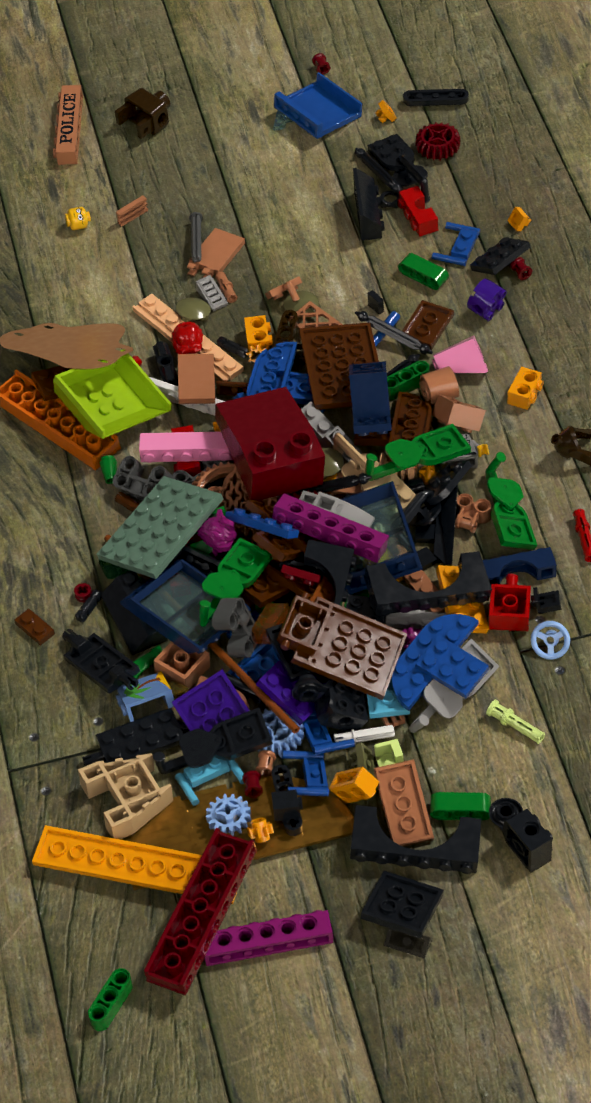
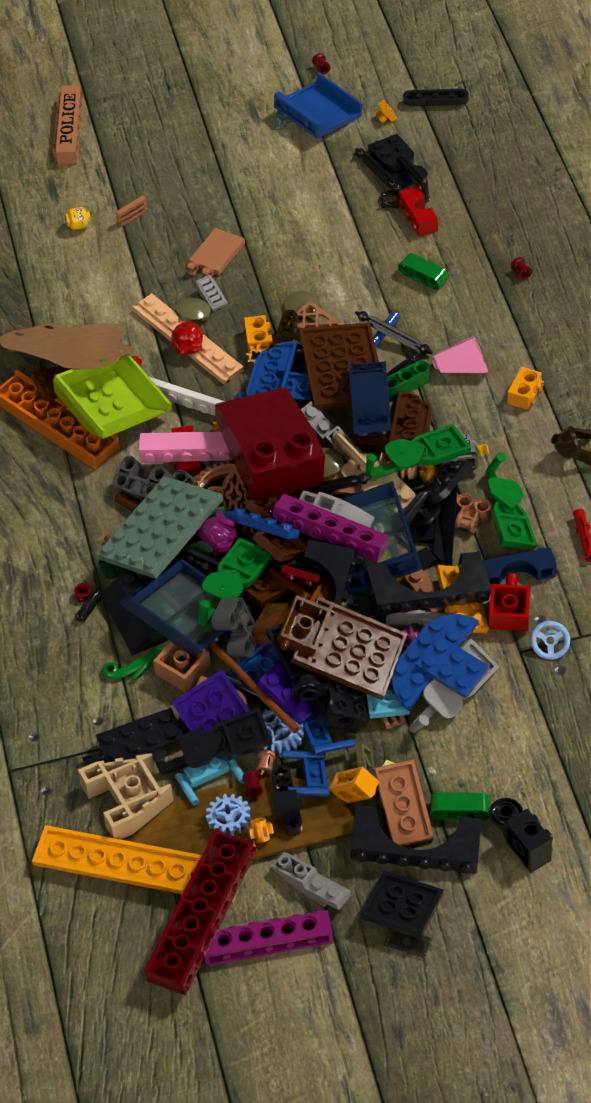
(34, 627): reddish brown plate -> none
(100, 662): black plate -> none
(106, 1008): green beam -> none
(108, 467): green cone -> none
(147, 689): medium blue panel -> none
(150, 113): dark brown piece -> none
(165, 363): black piece -> none
(178, 689): clear yellow slope -> none
(196, 219): dark grey axle -> none
(196, 379): nougat tile -> none
(226, 287): nougat pin -> none
(231, 388): reddish brown slope -> none
(232, 347): black axle -> none
(291, 286): nougat plate -> none
(309, 882): none -> light grey slope
(366, 734): white axle -> none
(367, 206): black slope -> none
(375, 302): black tile -> none
(389, 751): yellowish green panel -> none
(428, 323): reddish brown tile -> none
(438, 141): dark red gear -> none
(438, 382): nougat piece -> none
(462, 246): blue plate -> none
(464, 415): nougat brick -> none
(486, 299): dark purple brick -> none
(500, 255): black plate -> none
(507, 717): yellowish green pin -> none
(518, 219): light orange tile -> none
(546, 601): black bracket -> none

